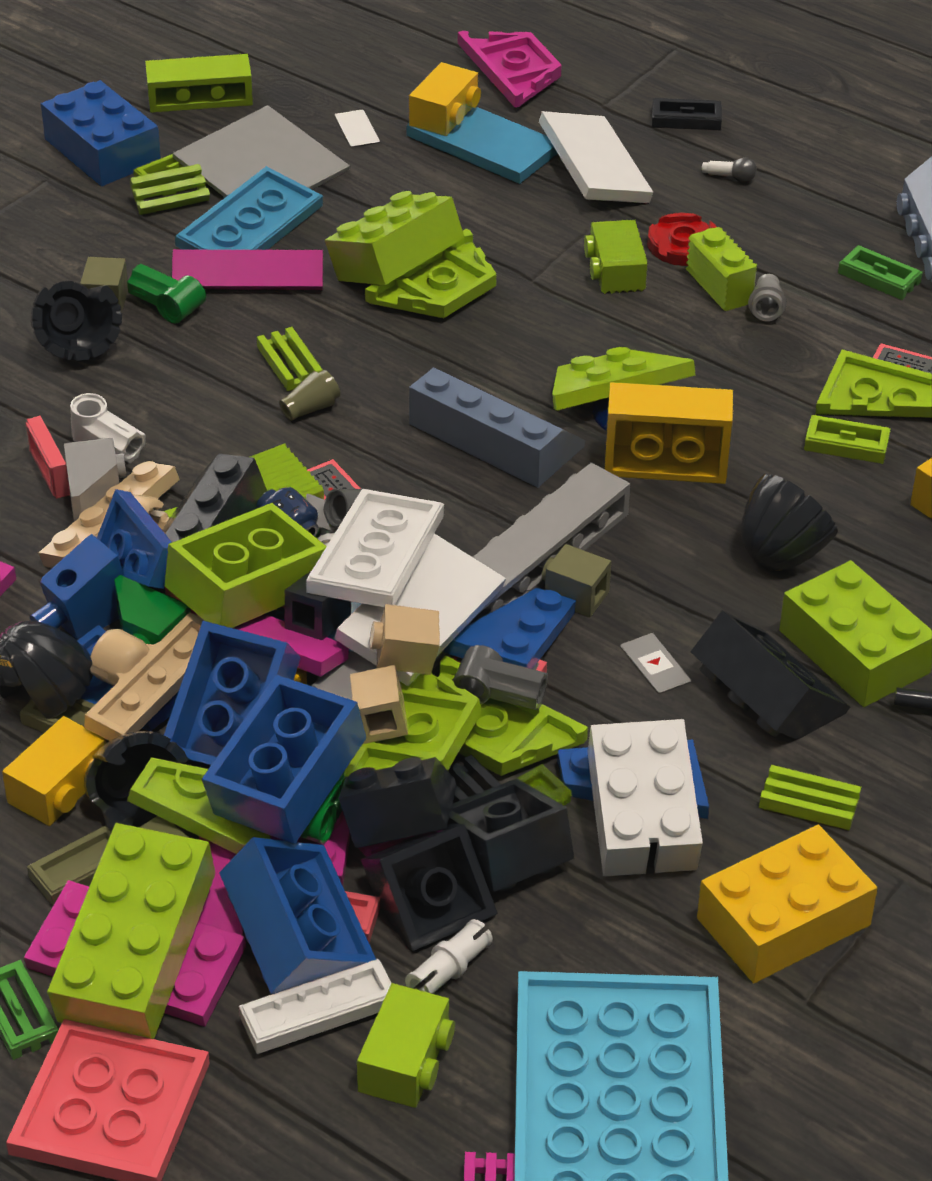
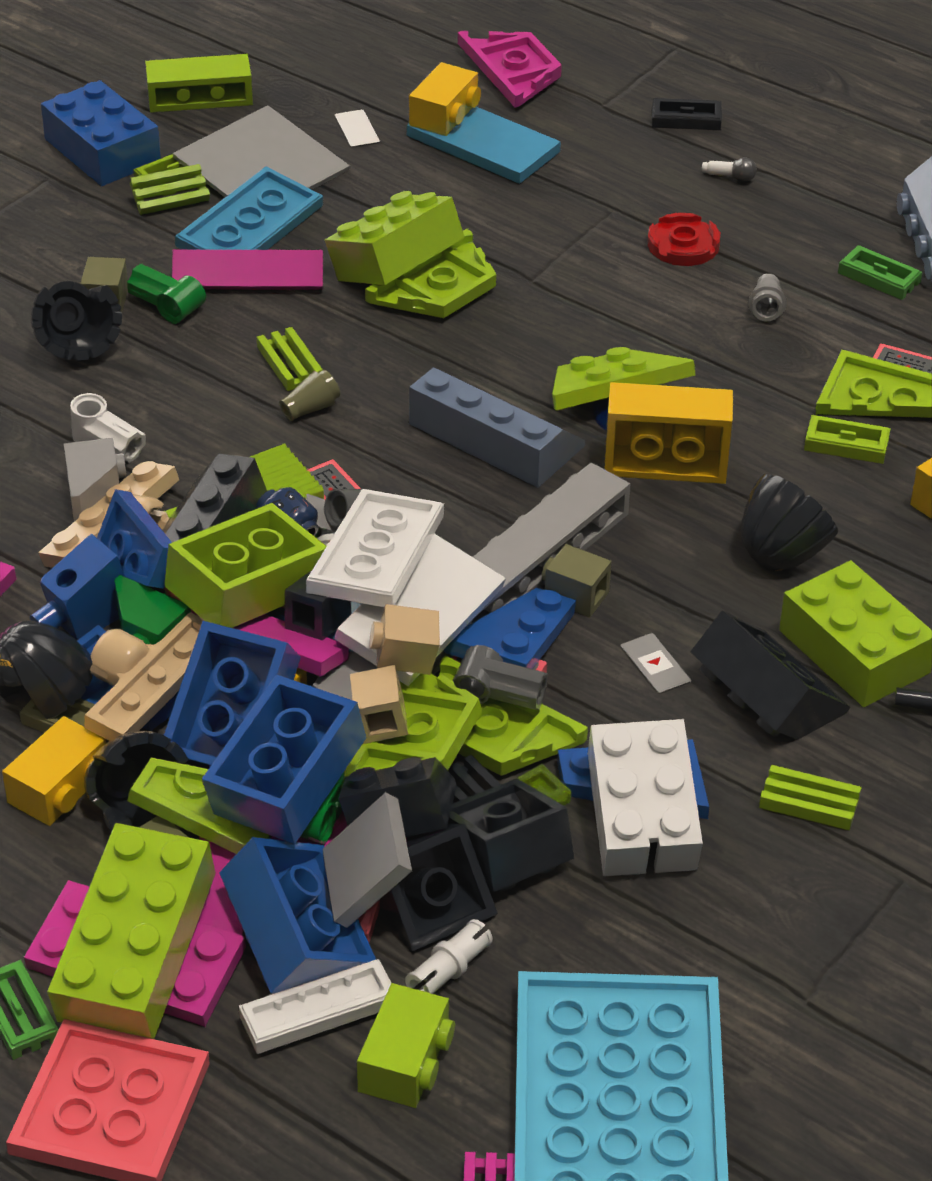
(47, 457): coral tile -> none
(73, 862): olive tile -> none
(366, 860): none -> light grey tile
(595, 157): white tile -> none
(616, 256): lime brick -> none
(721, 268): lime brick -> none
(786, 903): yellow brick -> none

